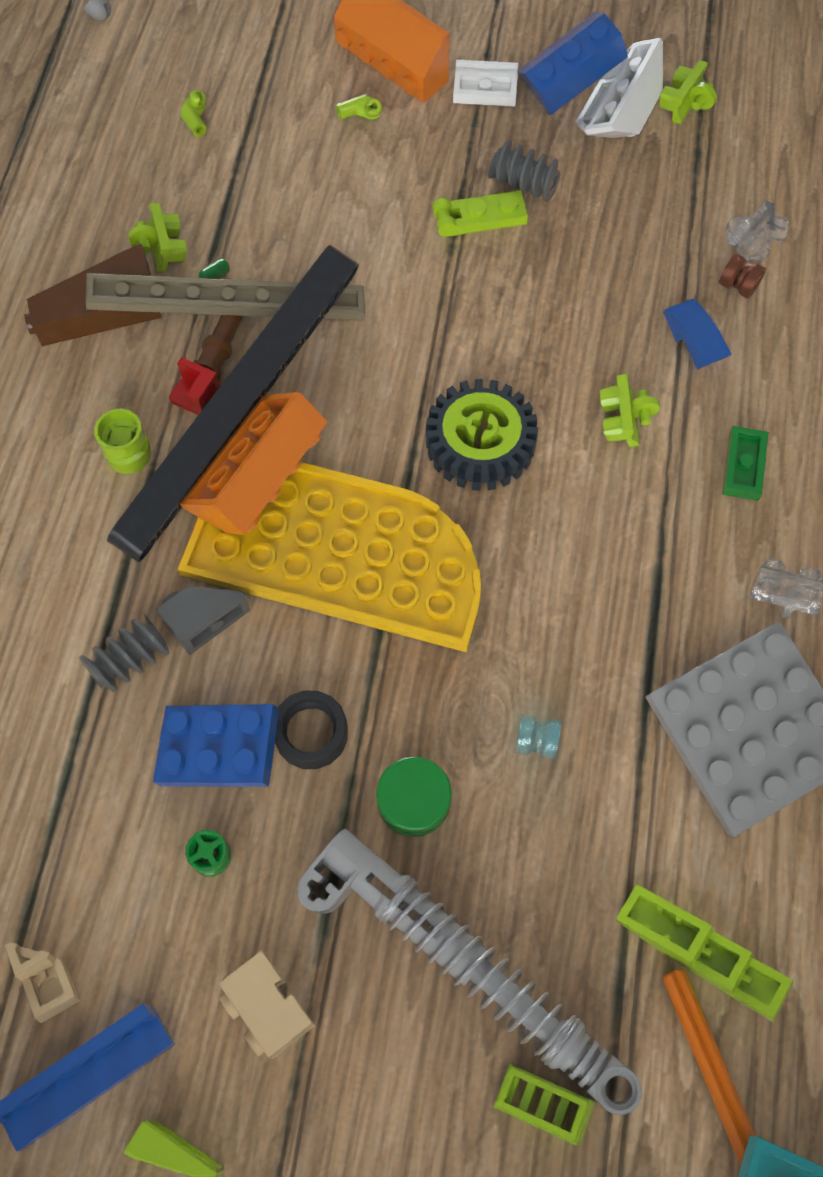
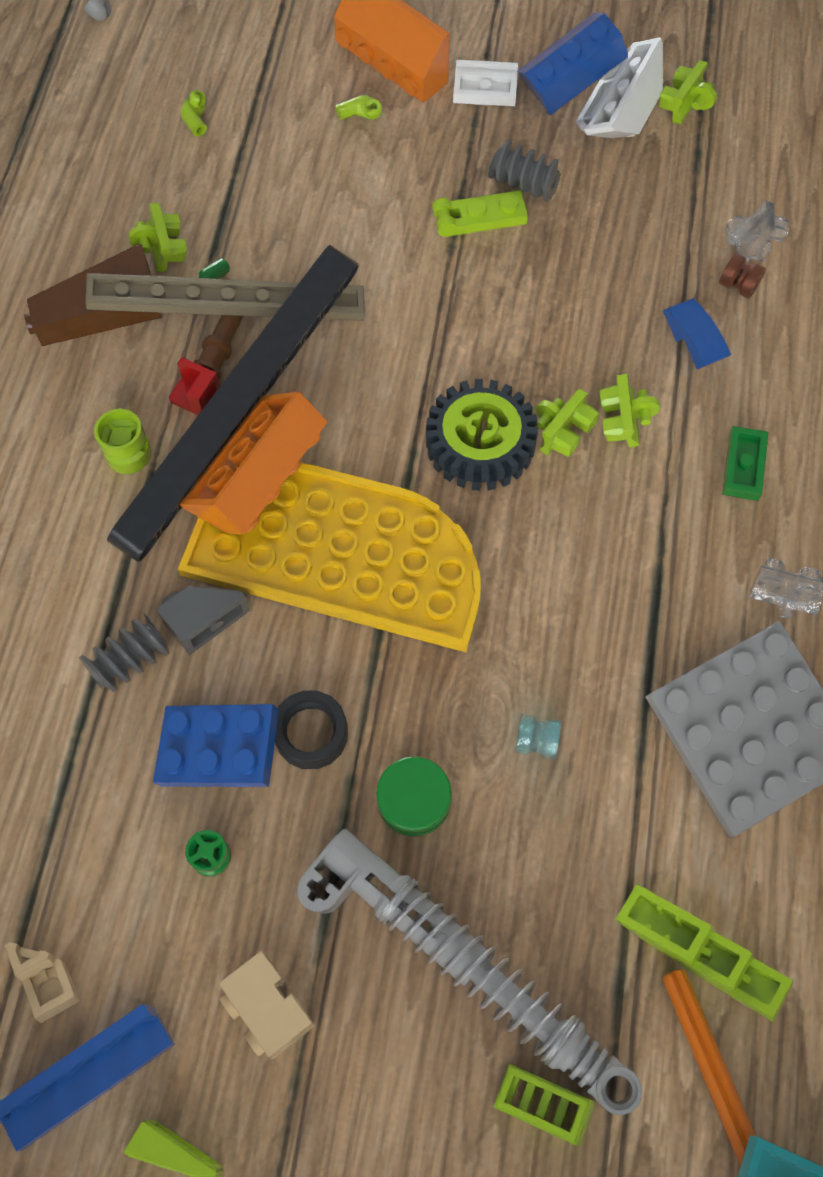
(559, 421): none -> lime hips

